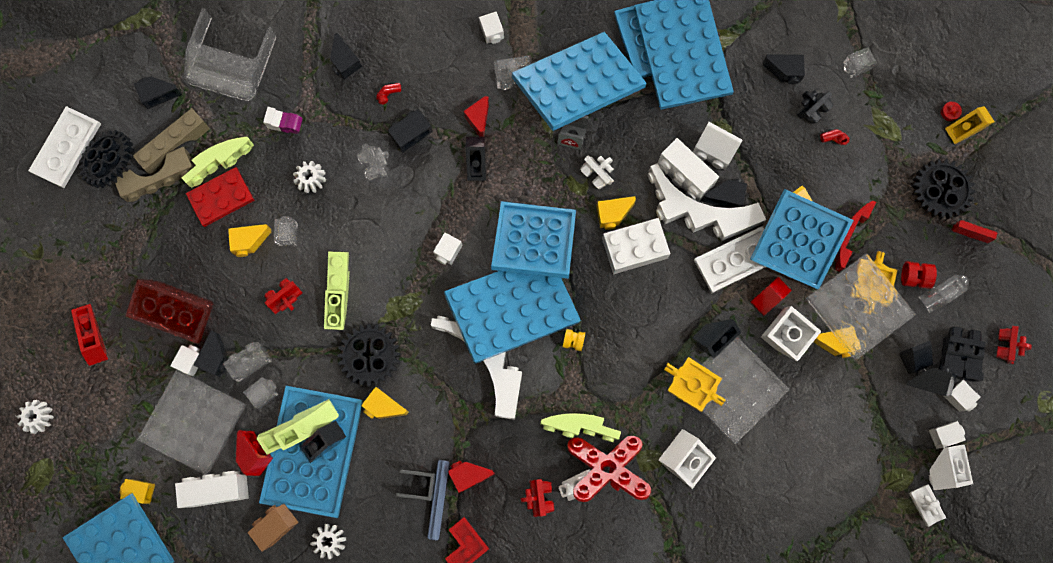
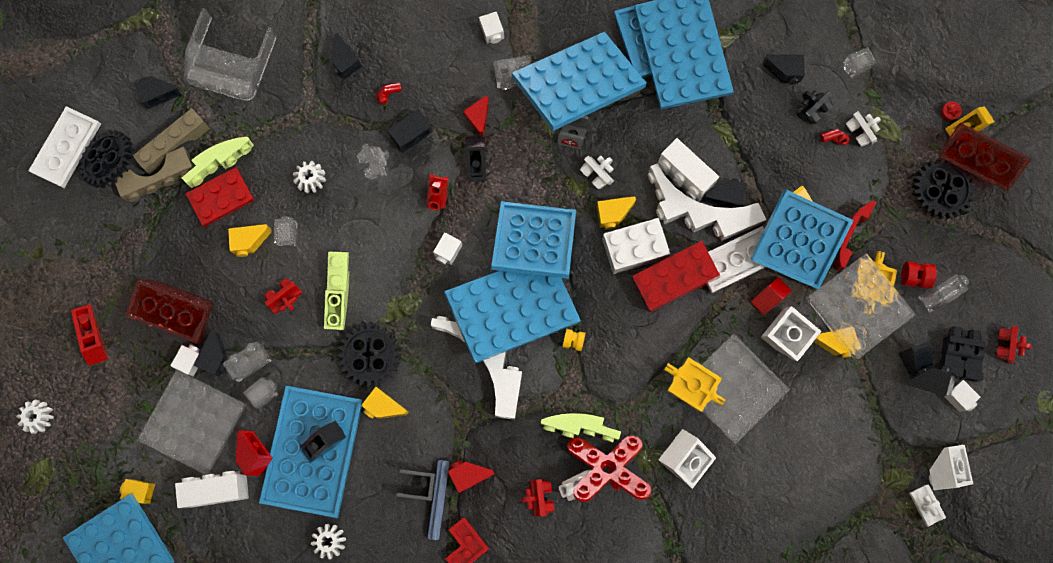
(272, 527): medium nougat brick -> none
(282, 121): leg -> none
(298, 428): yellowish green slope -> none
(437, 192): none -> red hips
(676, 276): none -> red brick
(716, 336): black slope -> none
(717, 146): white slope -> none
(858, 121): none -> white hips
(947, 435): white brick -> none
(974, 231): red tile -> none
(984, 157): none -> clear red windscreen

